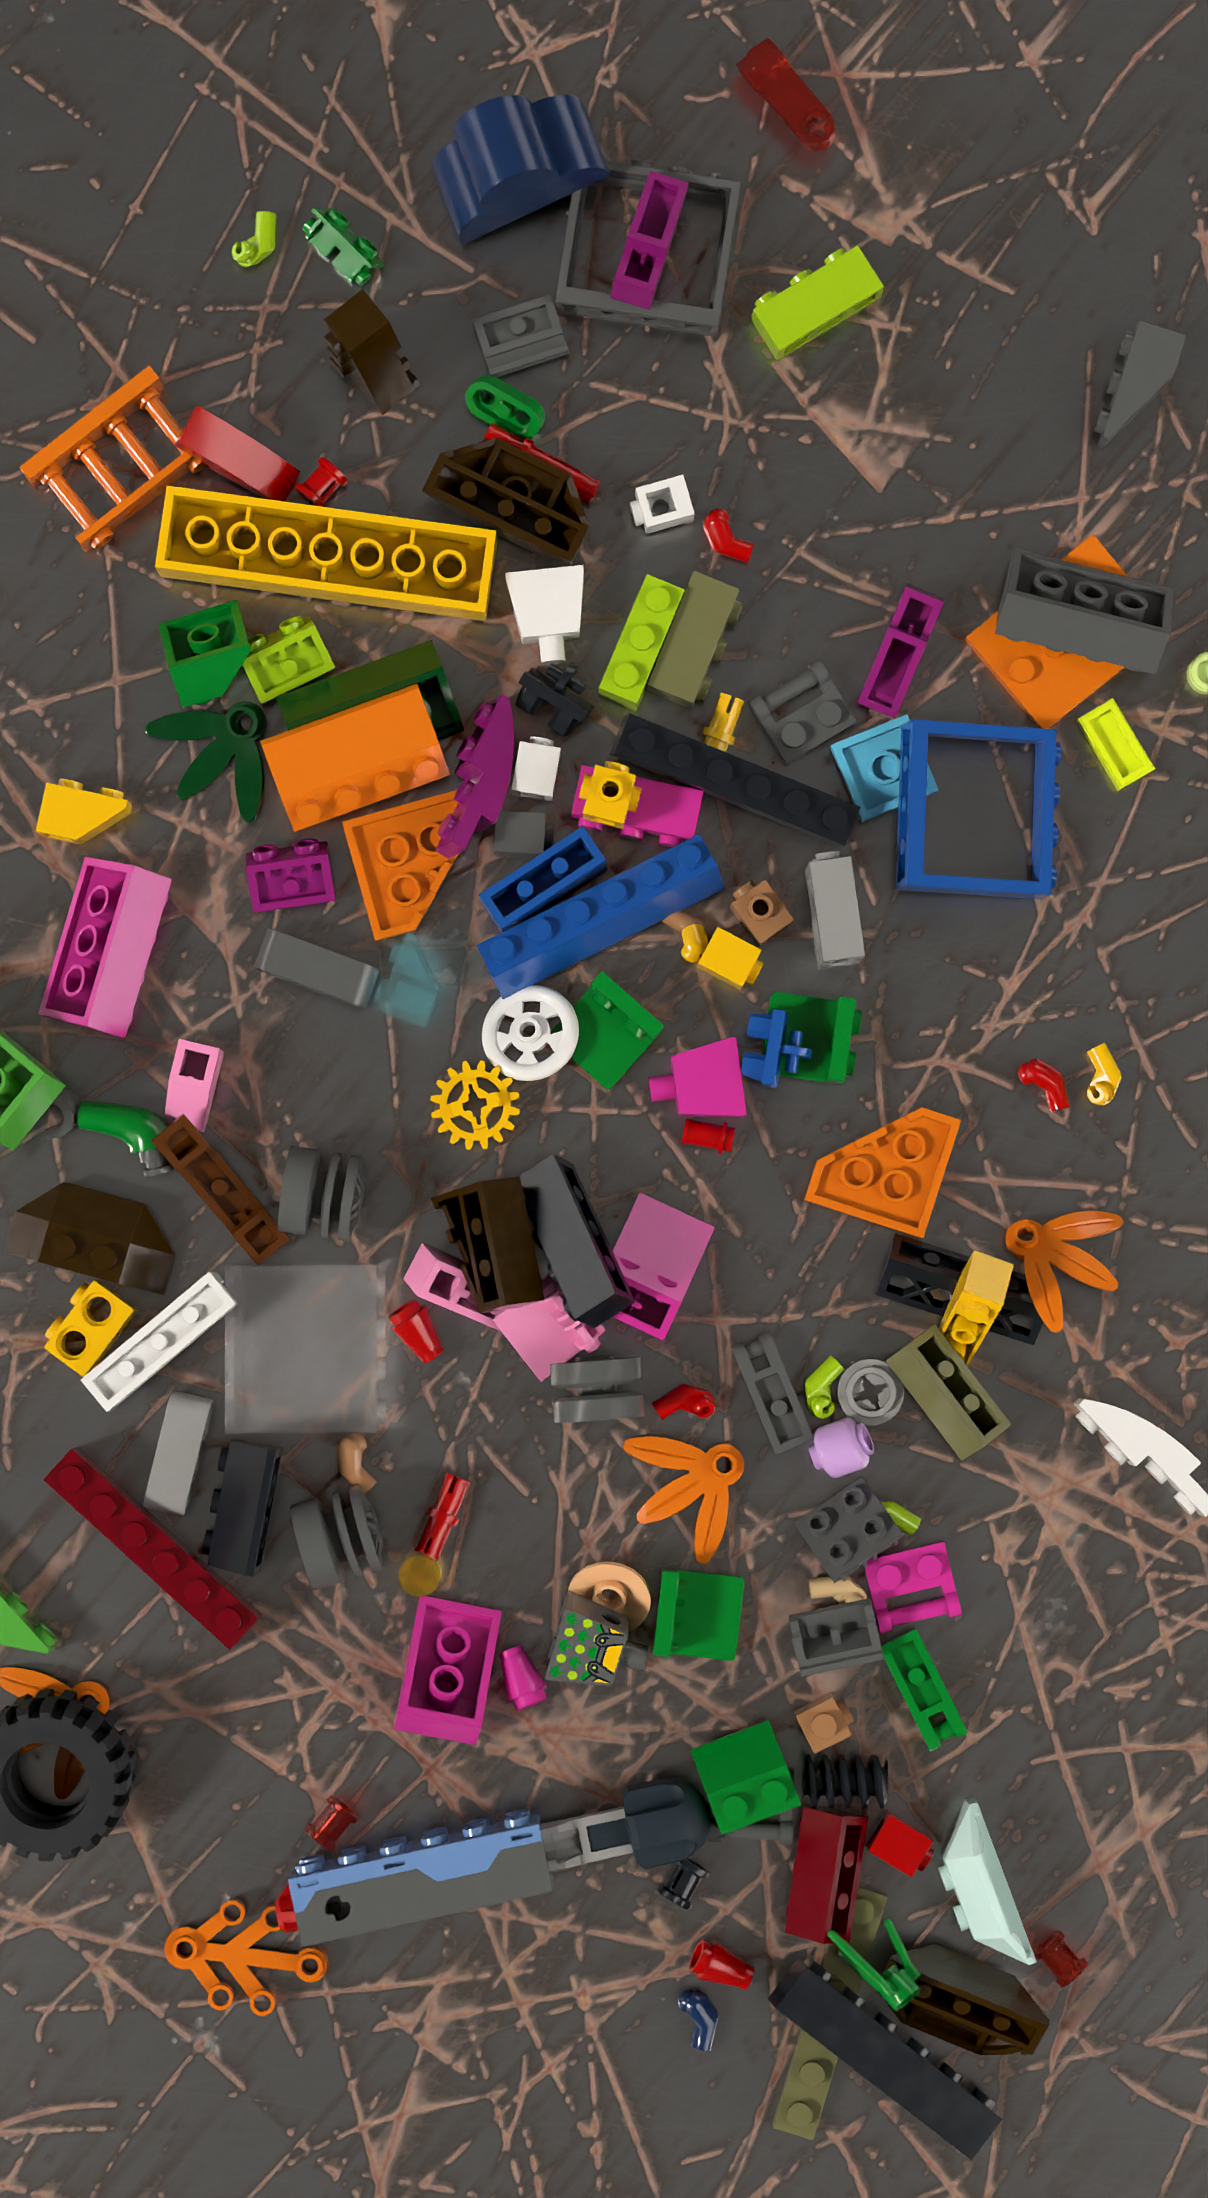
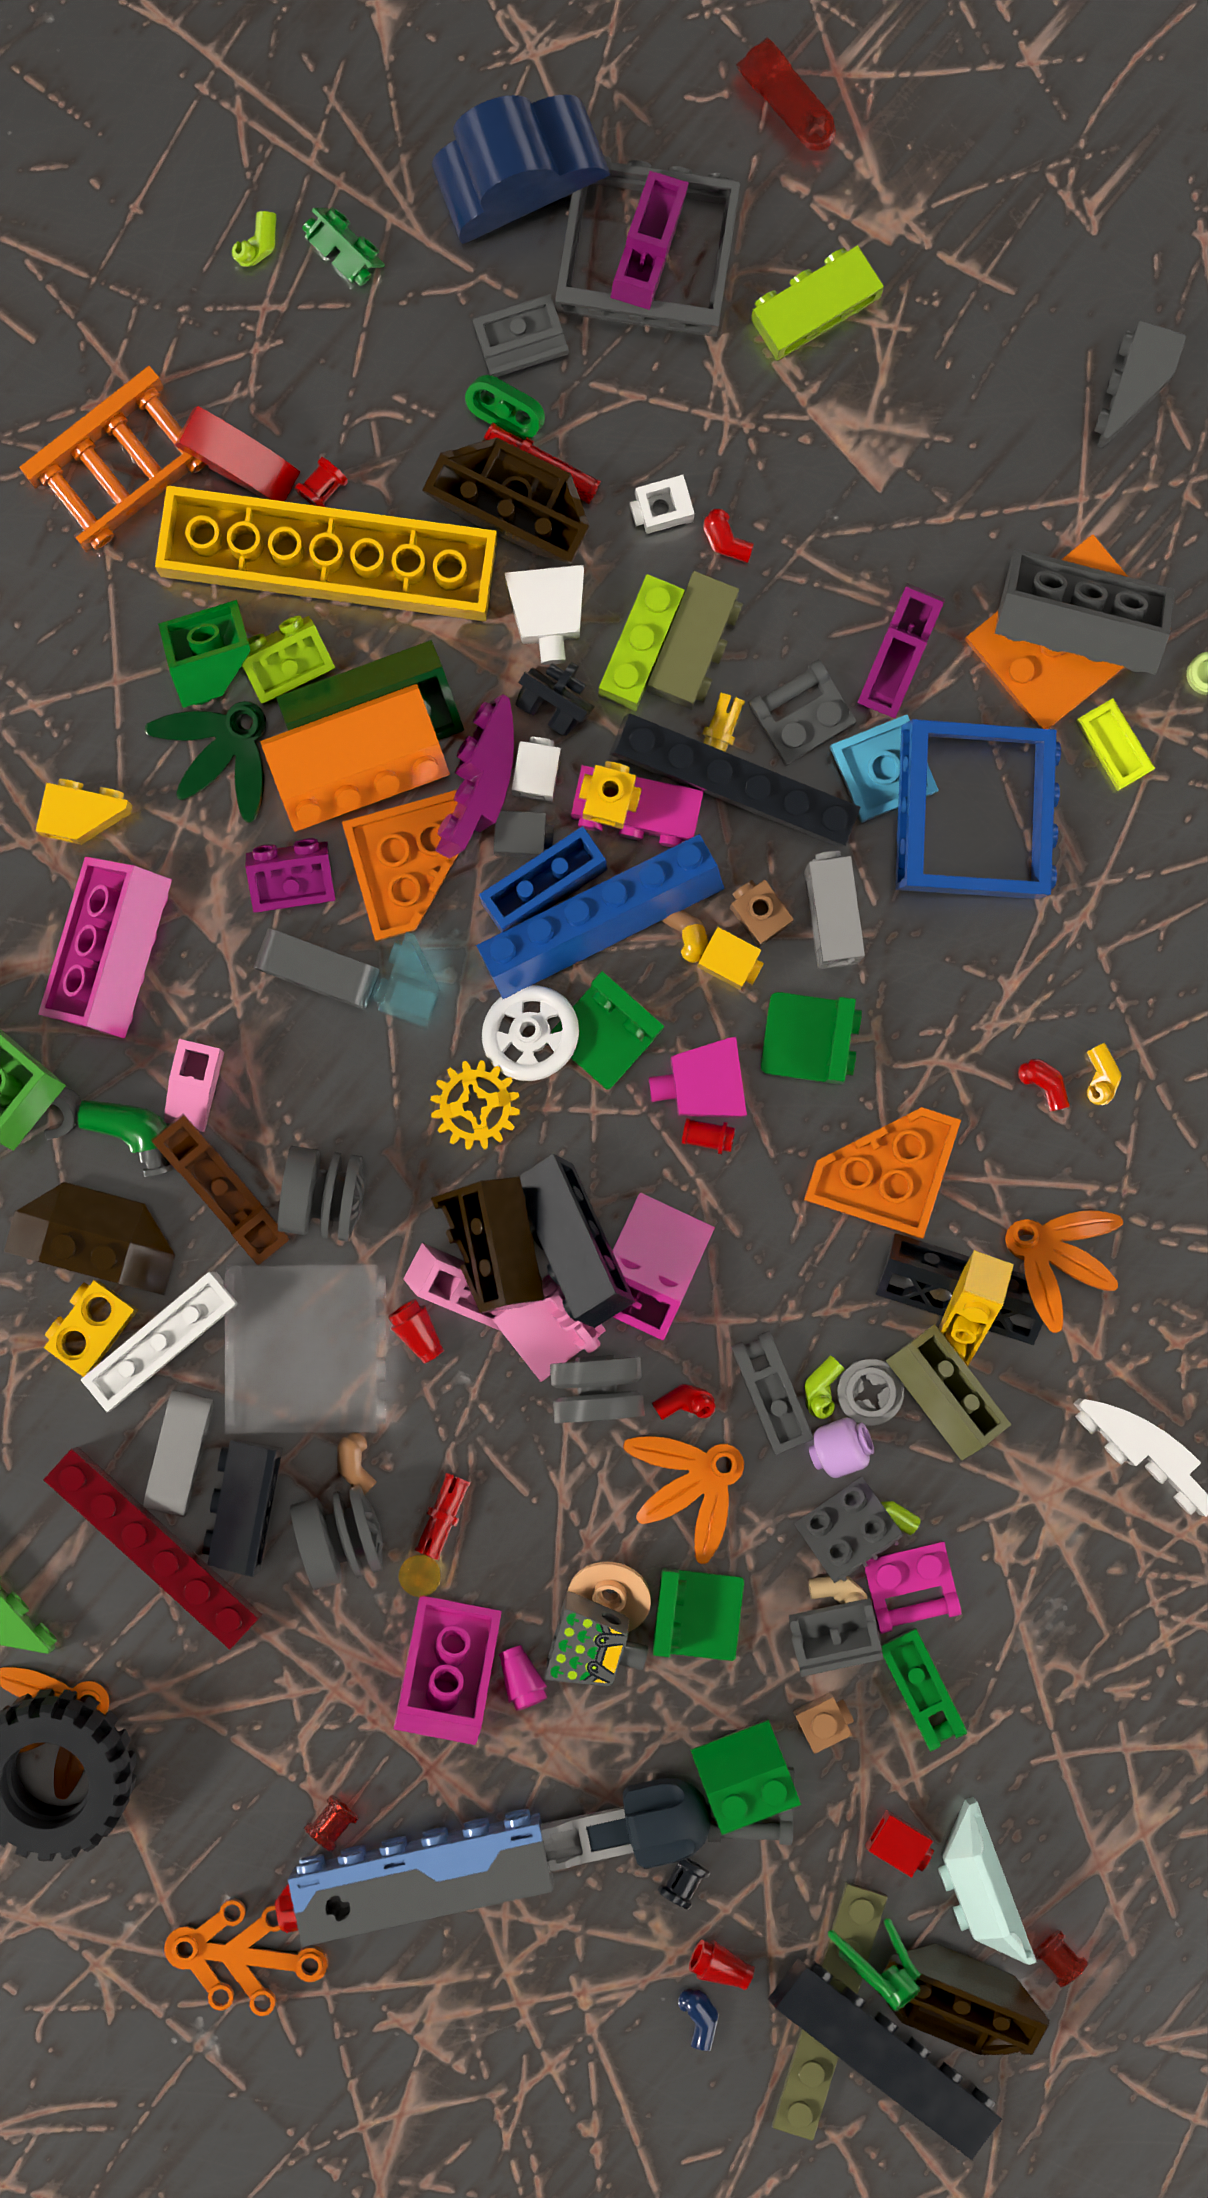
(366, 349): dark brown wedge -> none
(768, 1066): blue hips -> none
(826, 1874): dark red brick -> none
(844, 1780): black piece -> none

